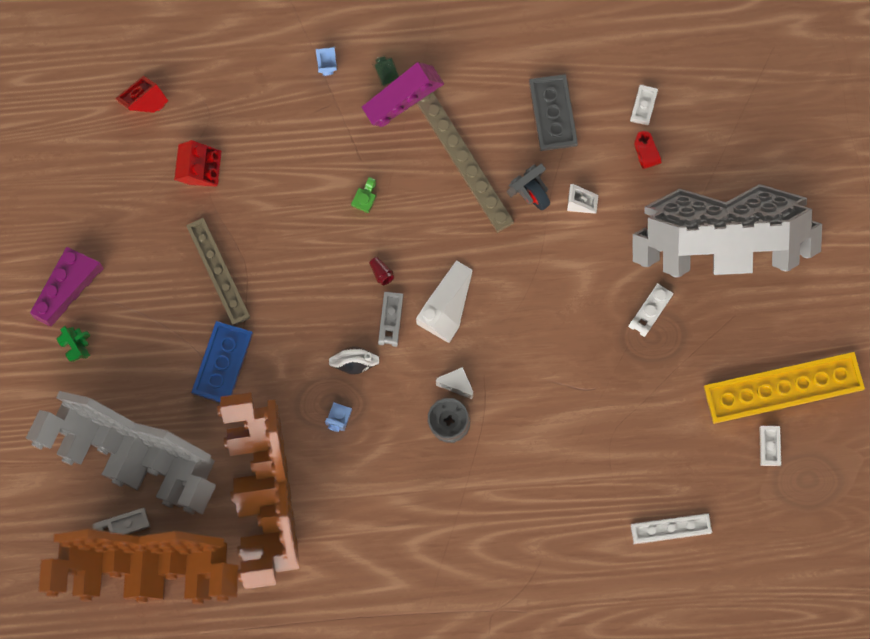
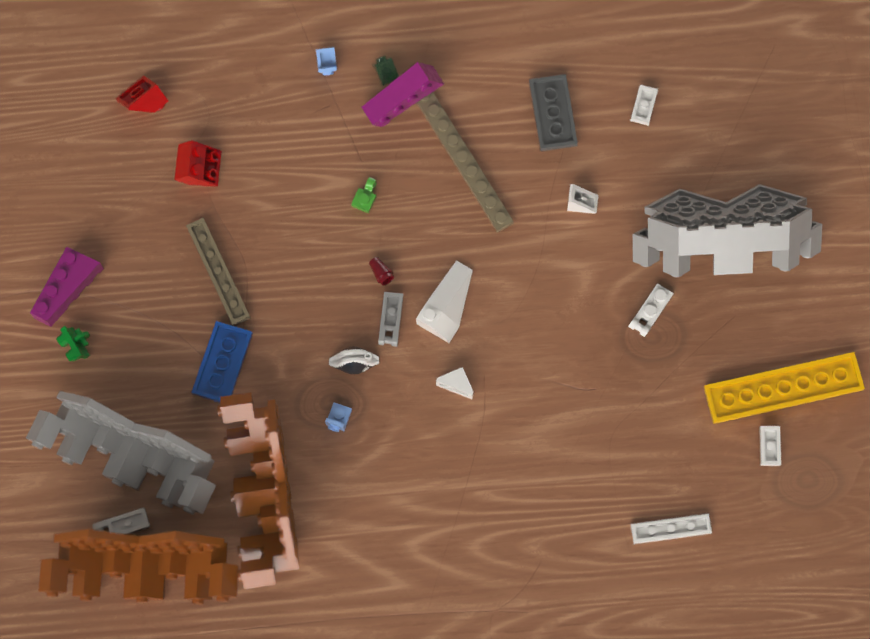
(442, 411): dark grey wheel -> none
(531, 187): dark grey plate -> none
(647, 153): red piece -> none

